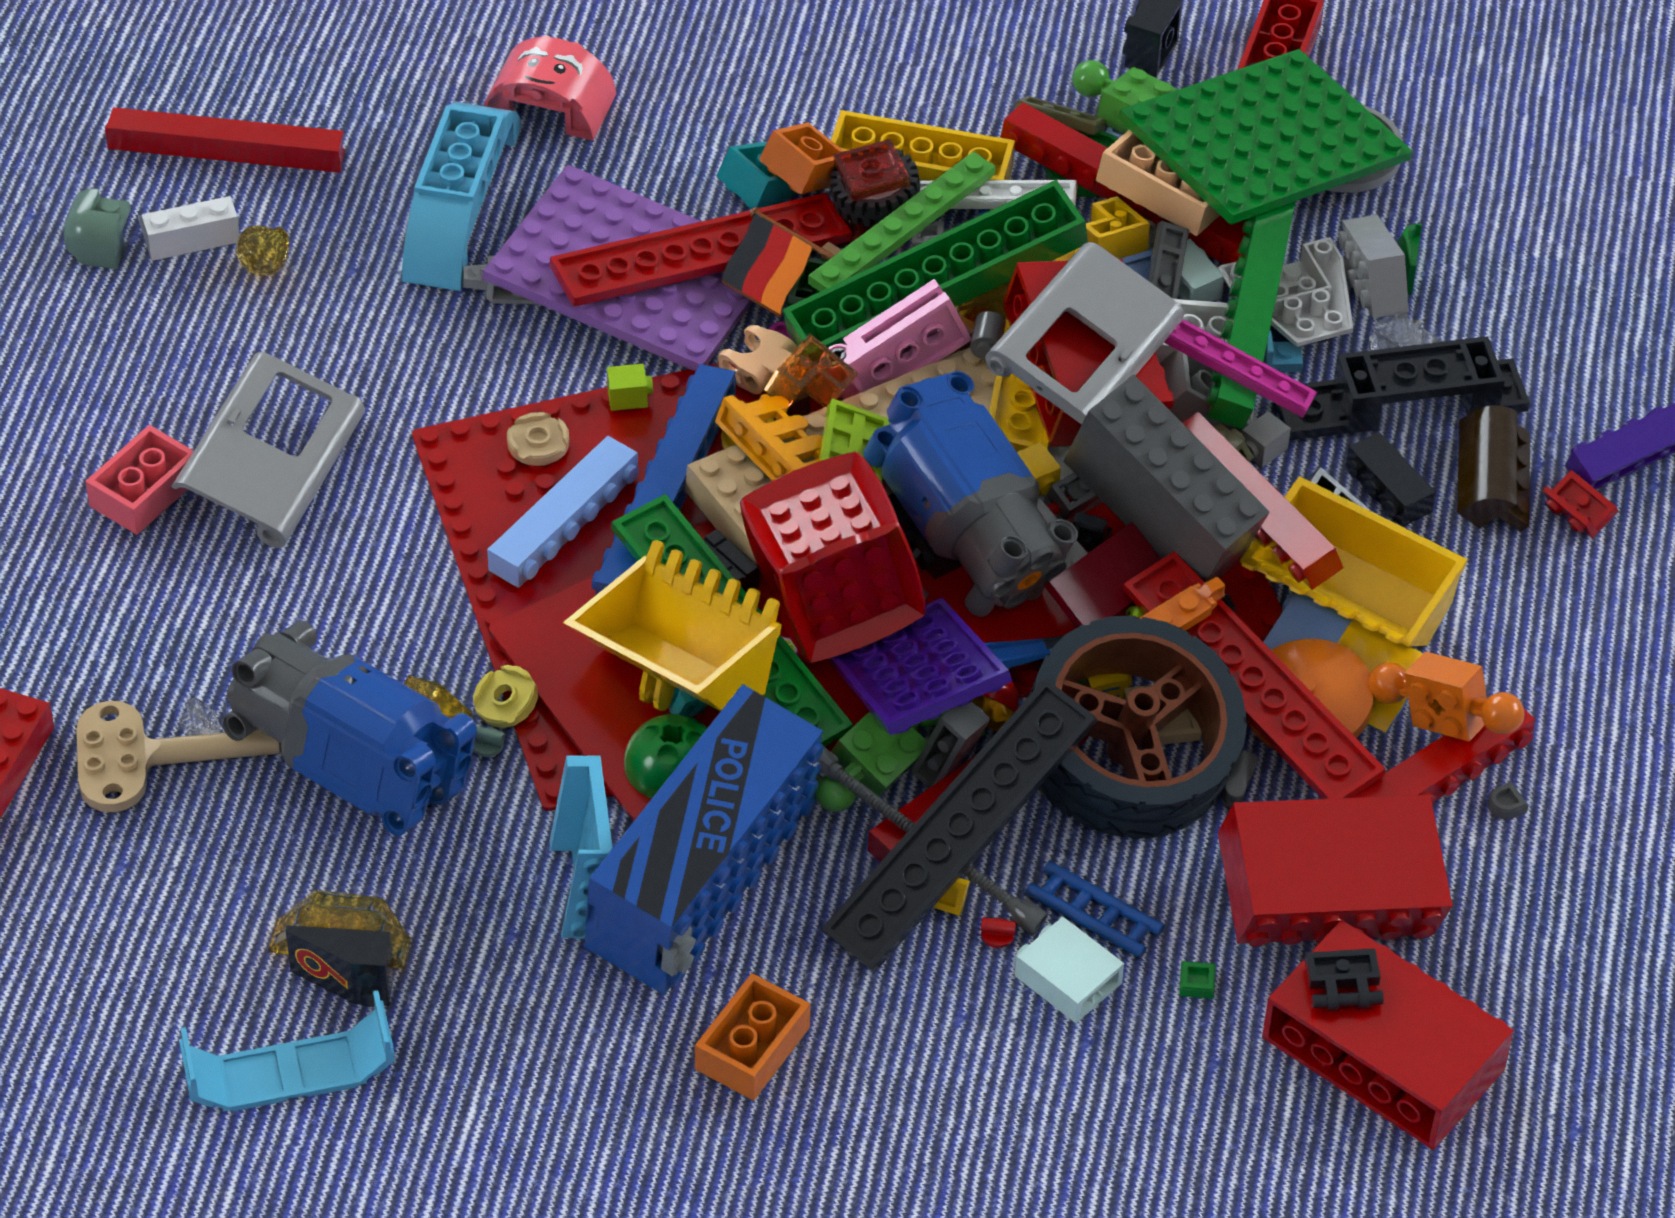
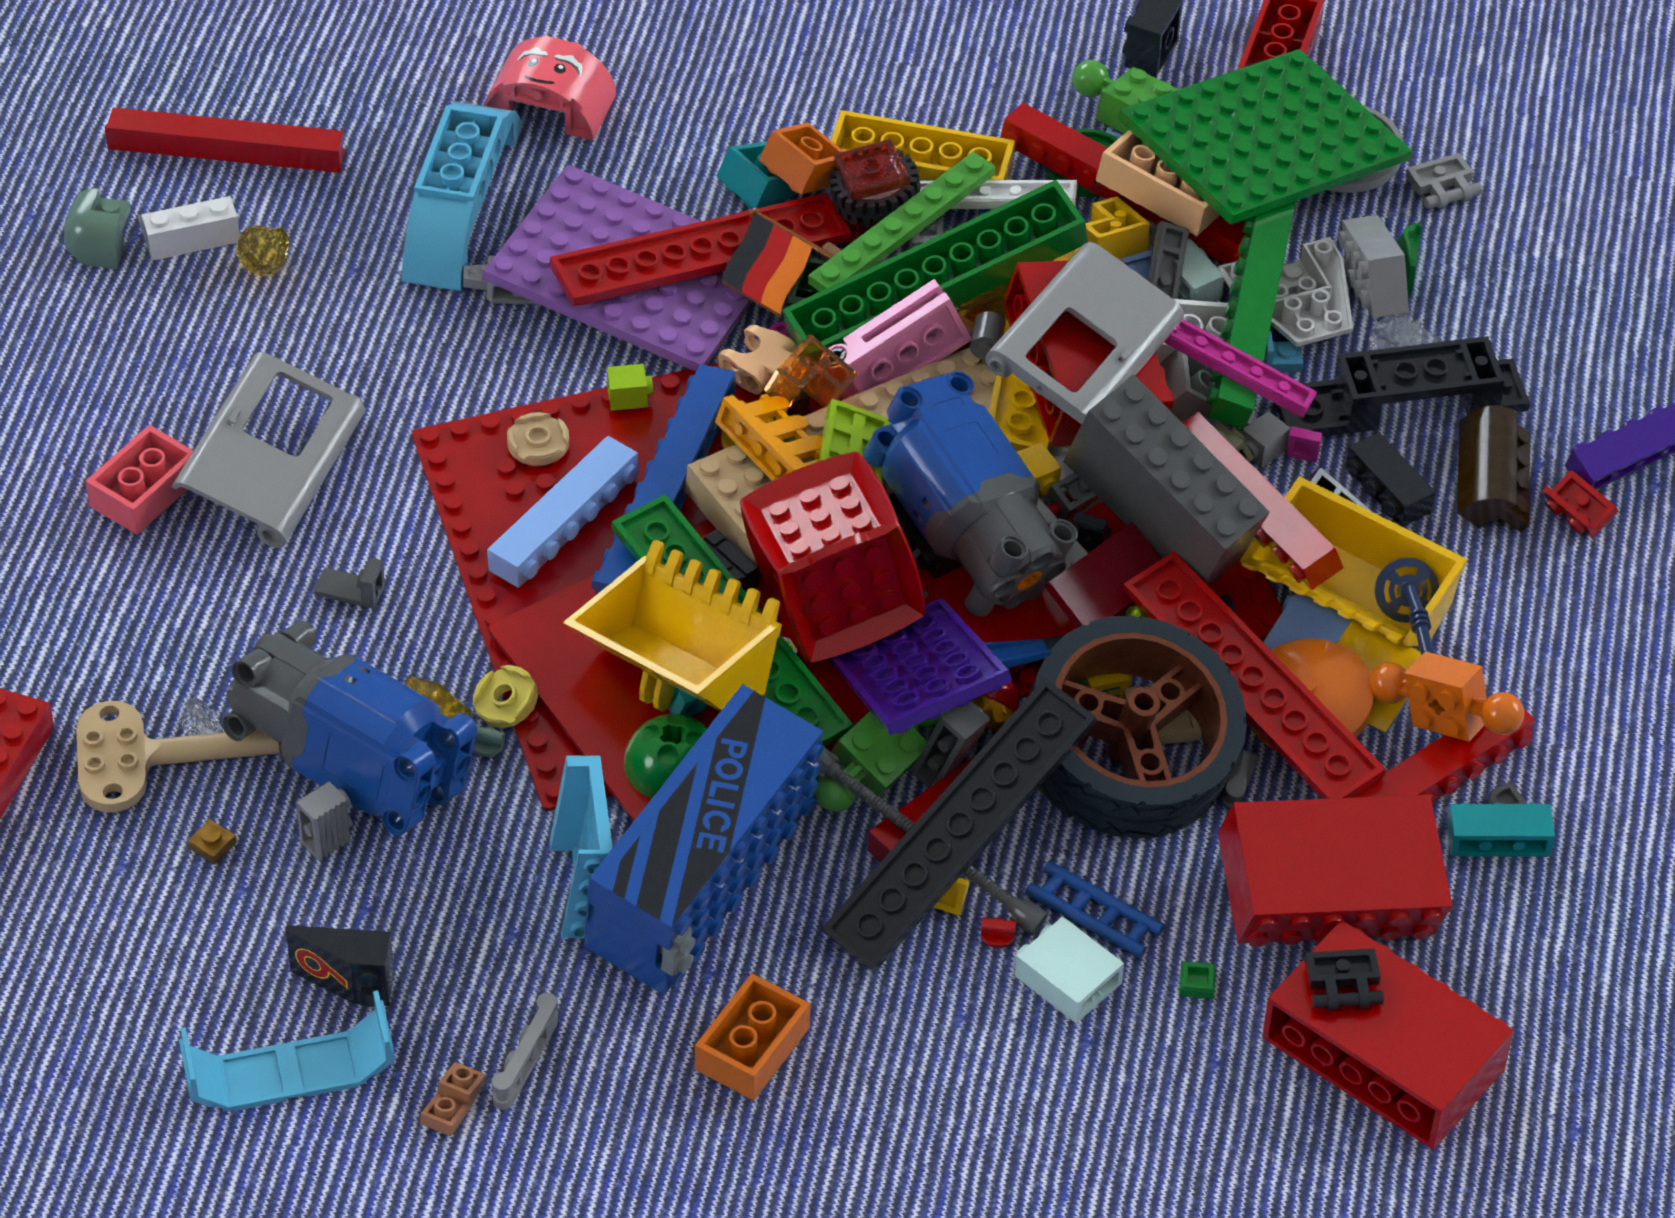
(212, 841): none -> pearl gold plate
(324, 820): none -> light grey brick
(343, 912): clear yellow wedge -> none
(351, 588): none -> dark grey bracket
(453, 1099): none -> nougat slope
(520, 1063): none -> light grey plate
(1070, 117): olive tile -> none
(1189, 605): orange hinge -> none
(1304, 444): none -> dark pink plate
(1409, 597): none -> dark blue dish
(1443, 173): none -> light grey plate
(1500, 830): none -> teal brick

